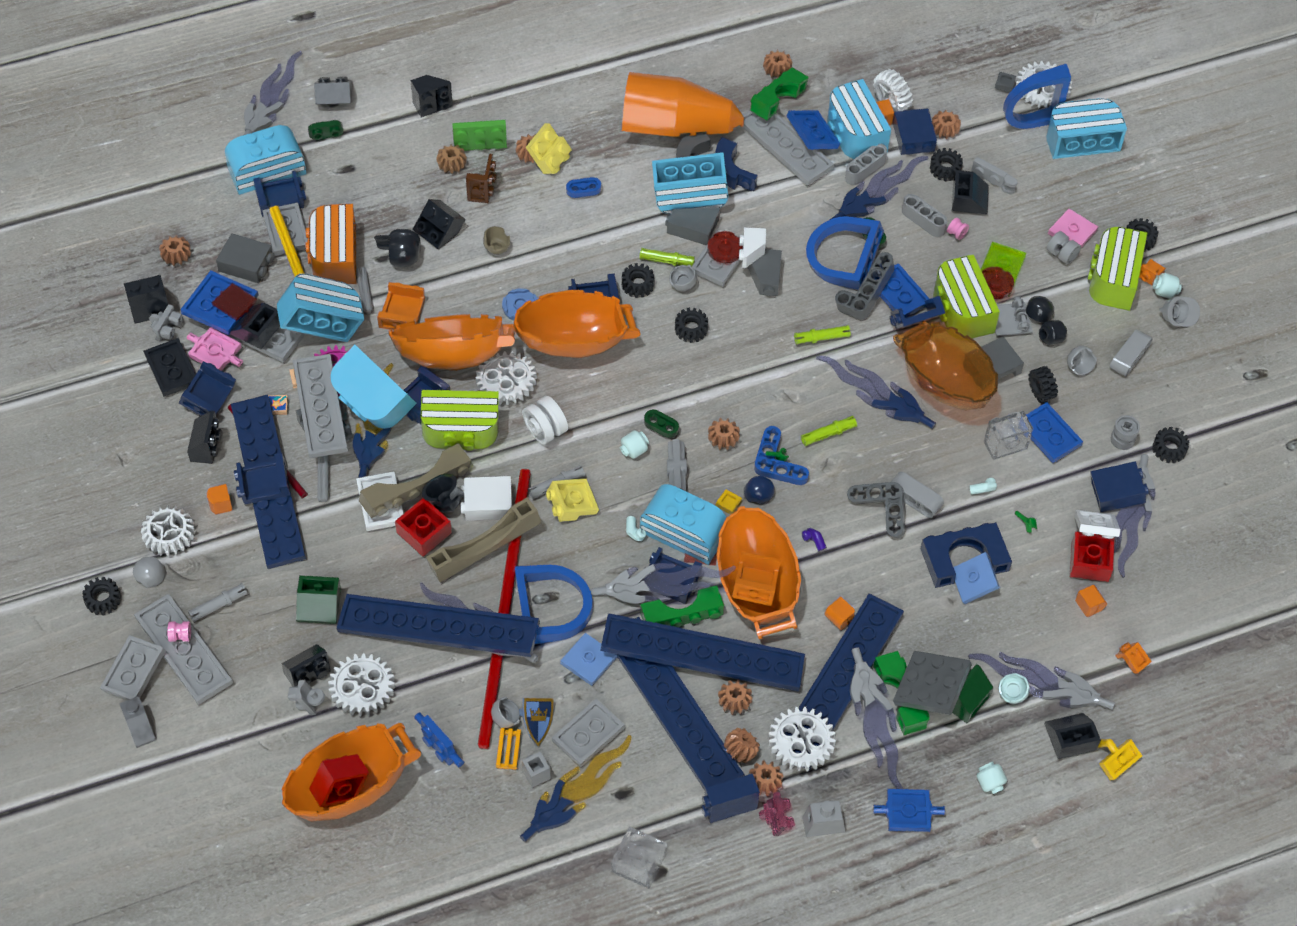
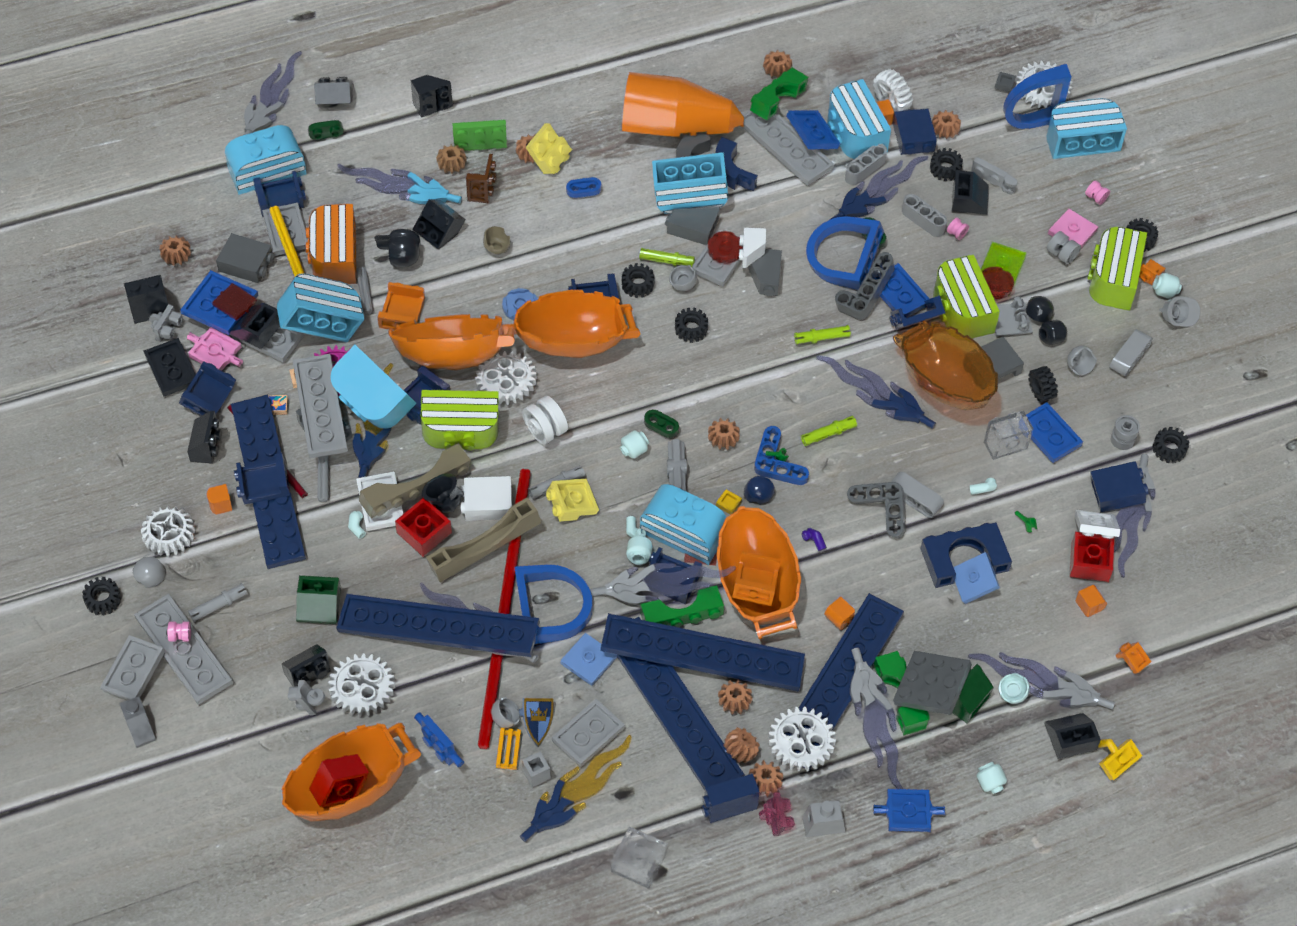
(353, 524): none -> light aqua arm
(407, 185): none -> clear purple piece
(639, 550): none -> light aqua head
(1097, 192): none -> bright pink wheel

